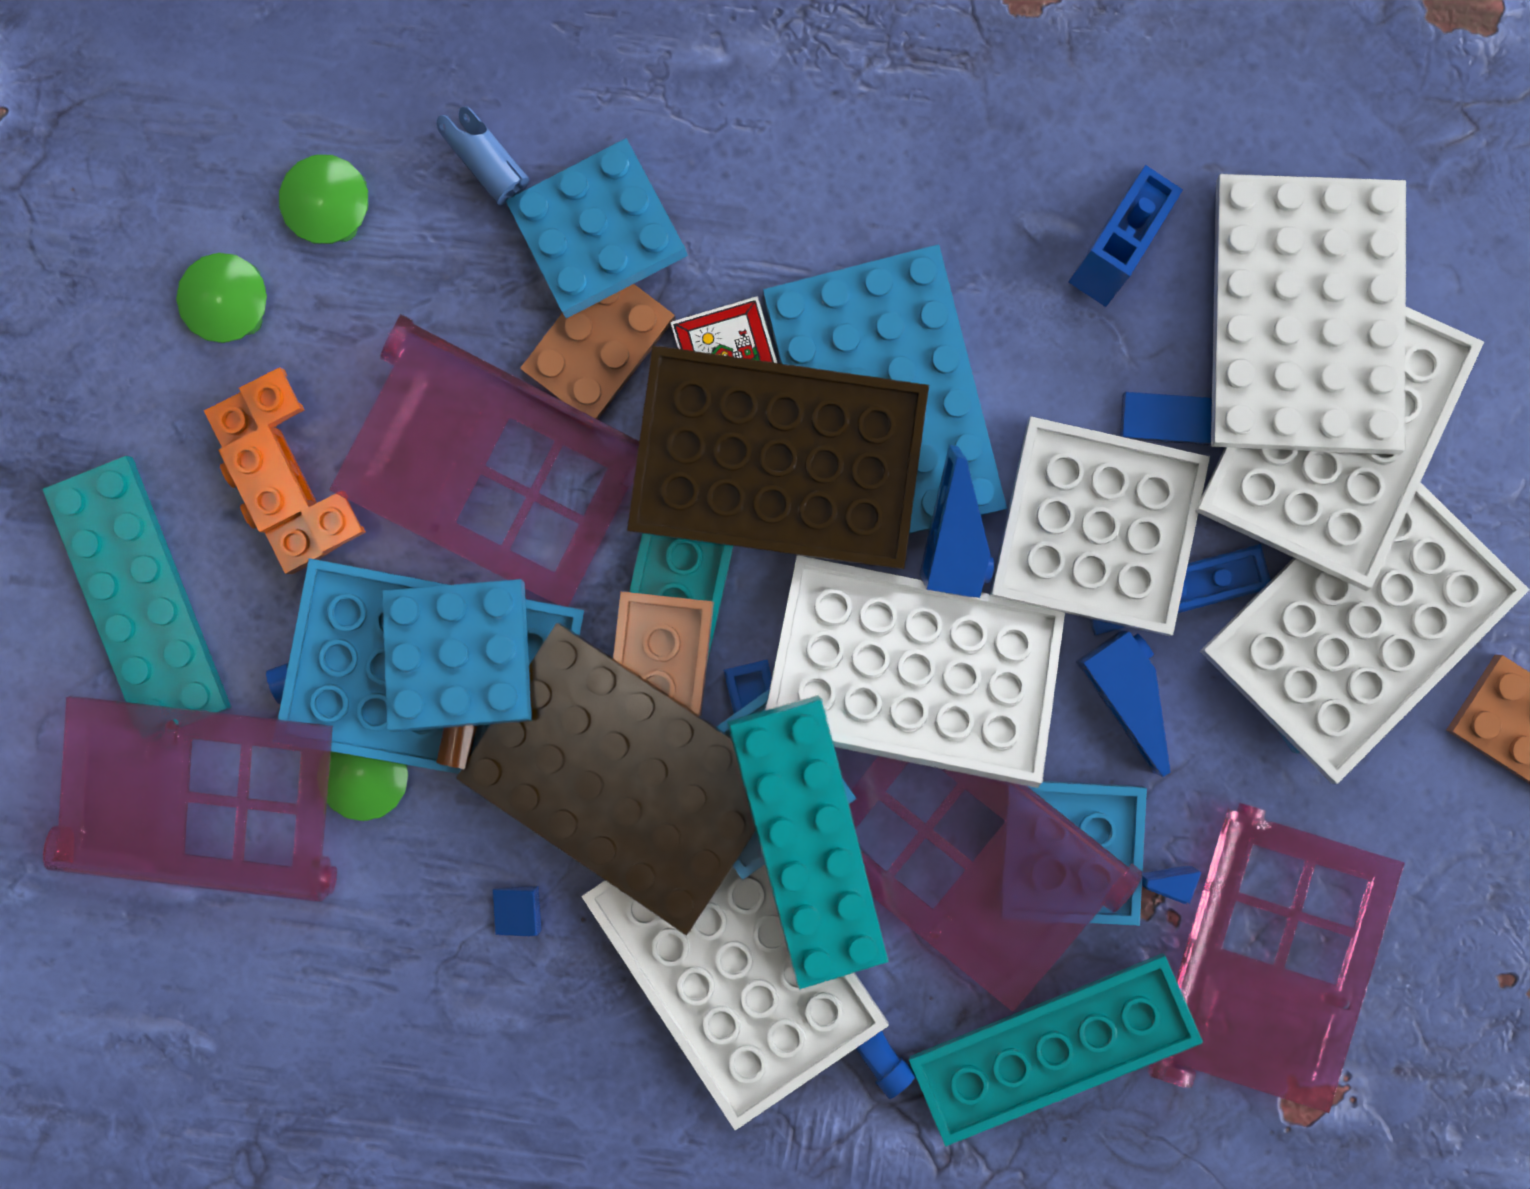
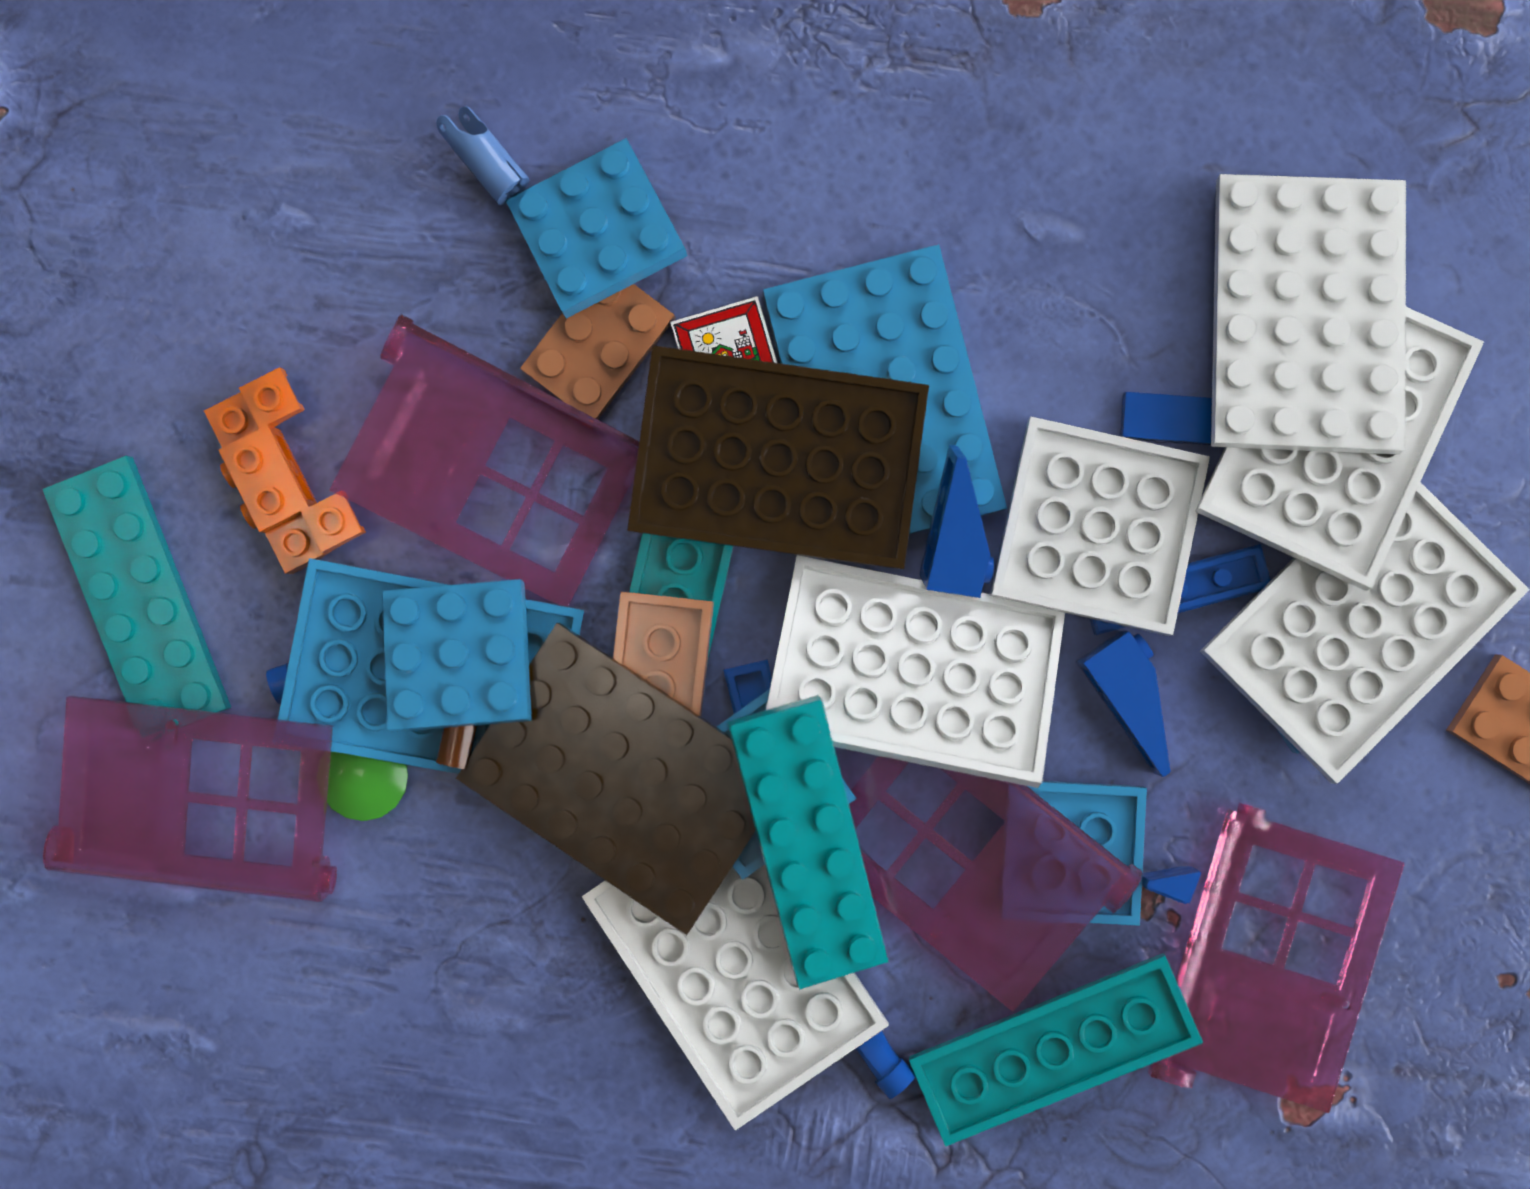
(222, 298): bright green dish -> none
(323, 199): bright green dish -> none
(517, 911): blue slope -> none
(1125, 236): blue slope -> none

